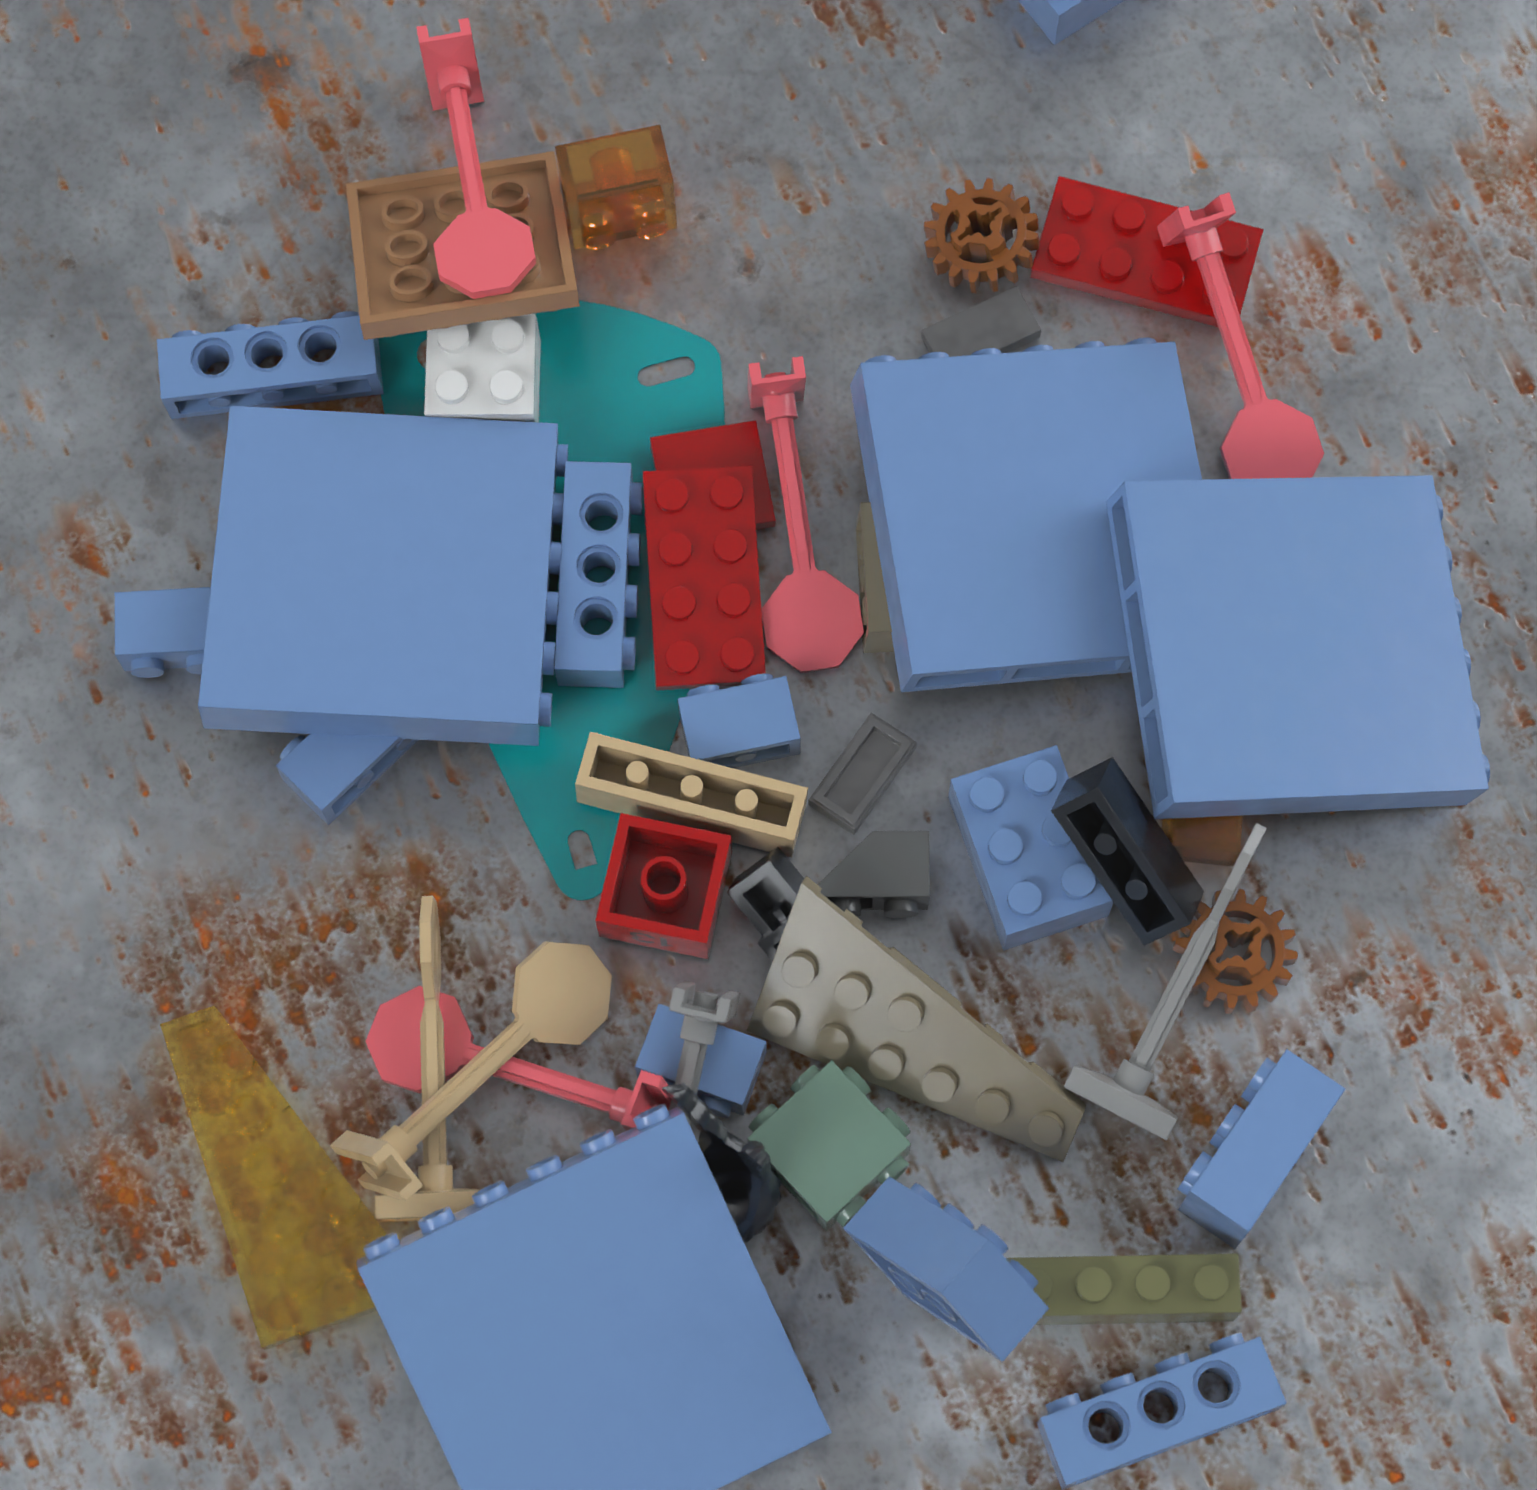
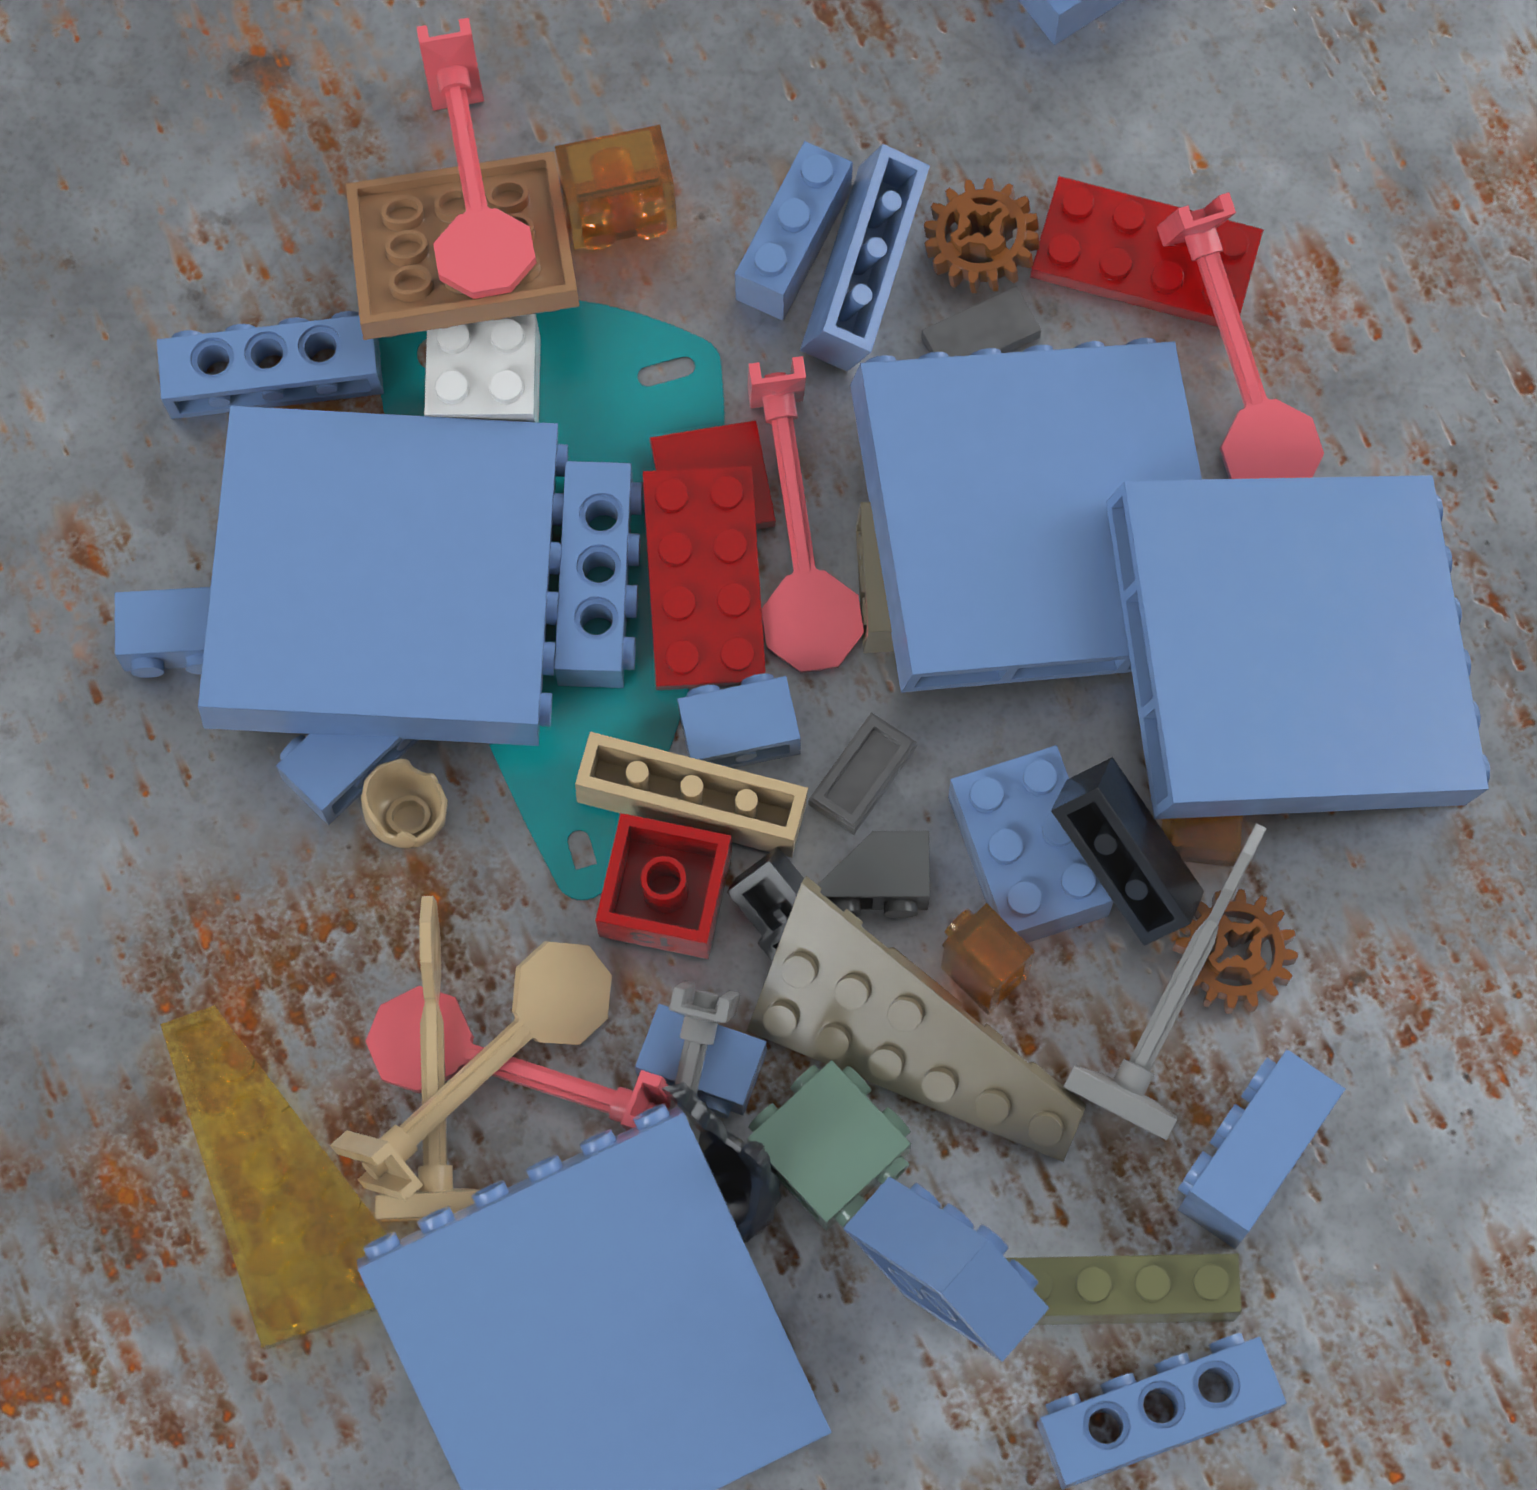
(403, 804): none -> tan hair
(793, 230): none -> medium blue brick
(865, 258): none -> medium blue brick
(985, 957): none -> clear orange brick

